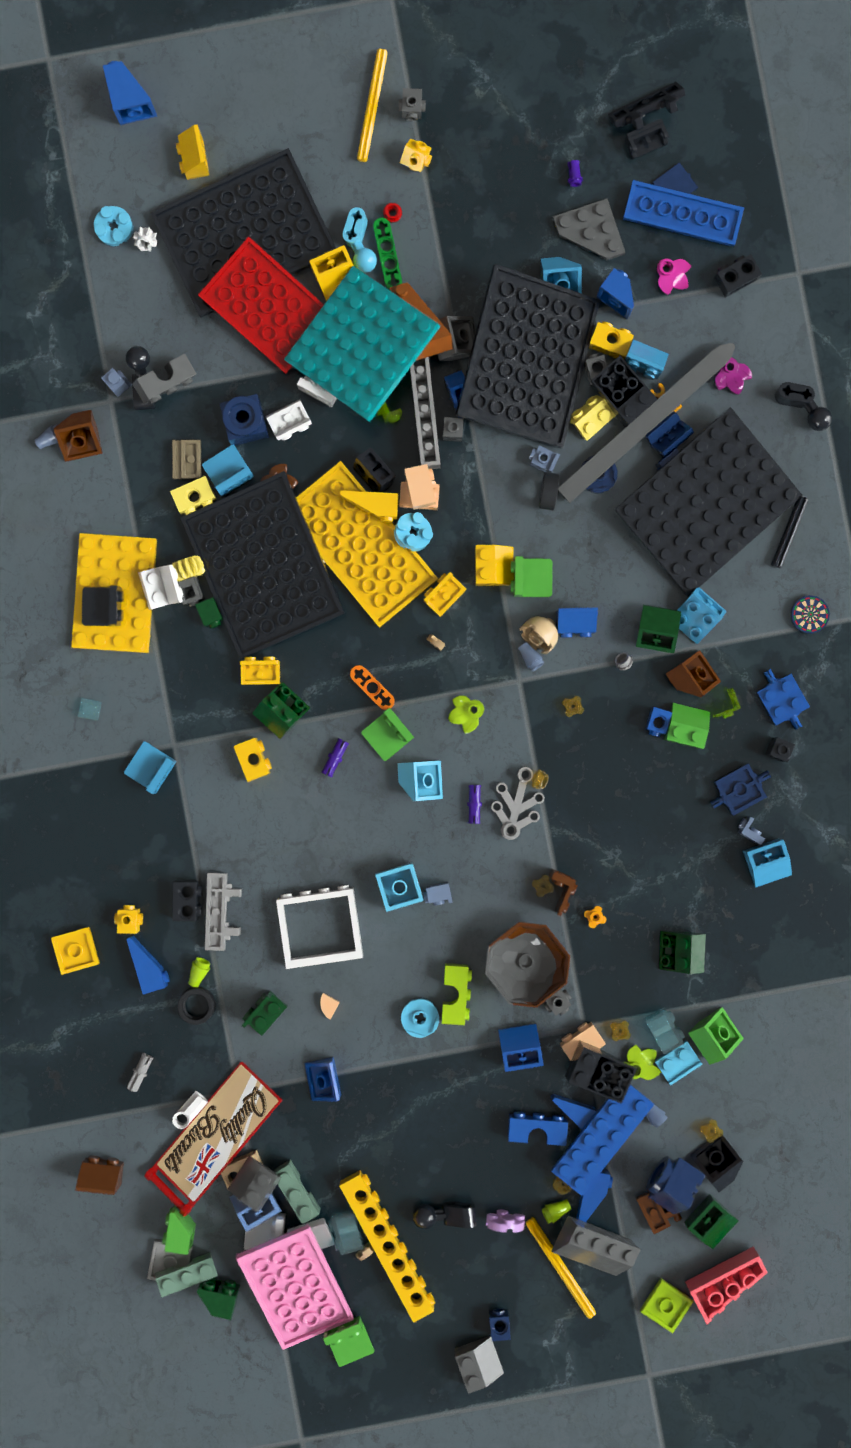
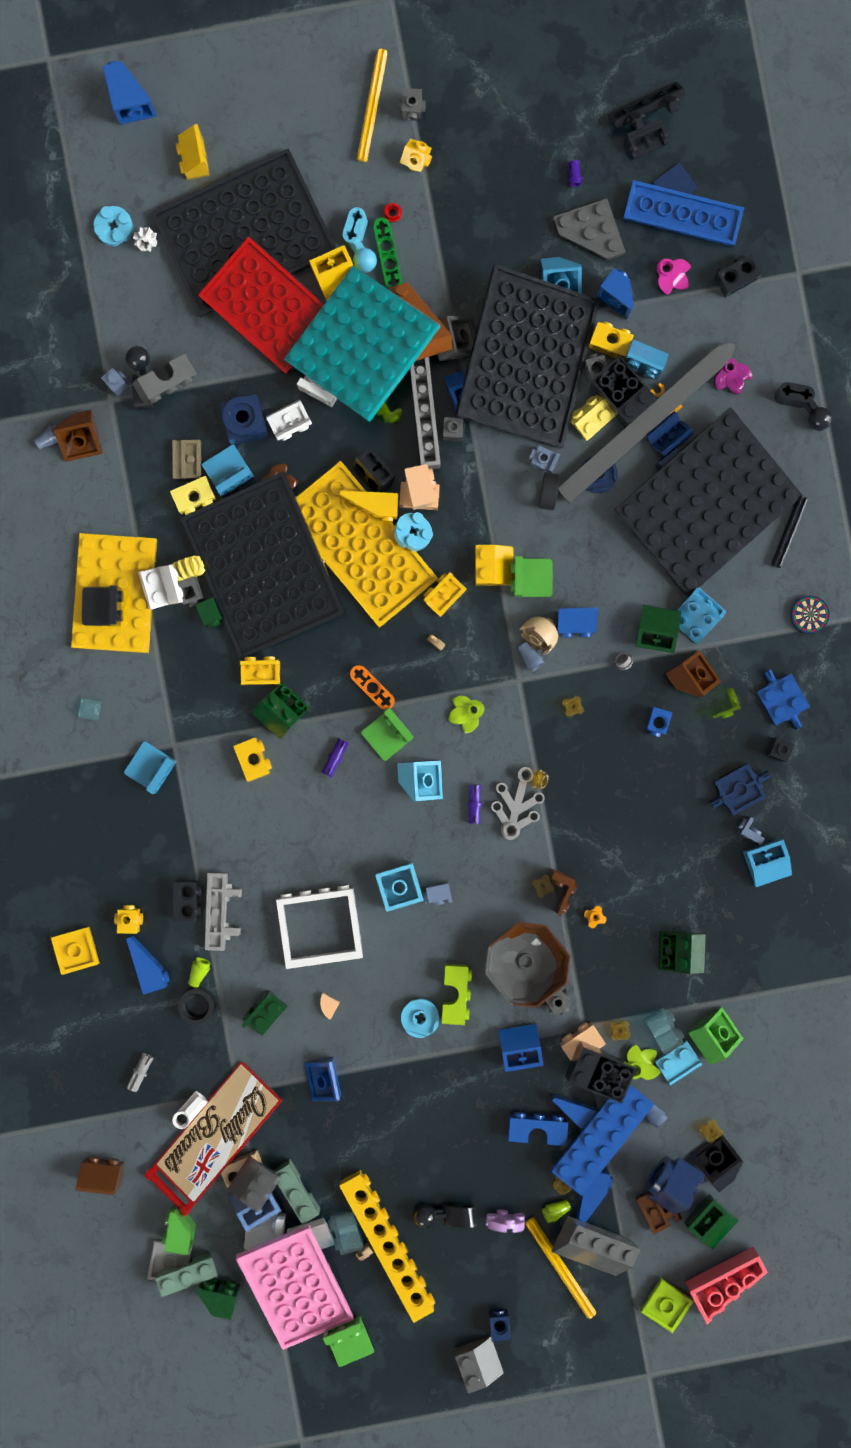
(688, 726): bright green slope -> none

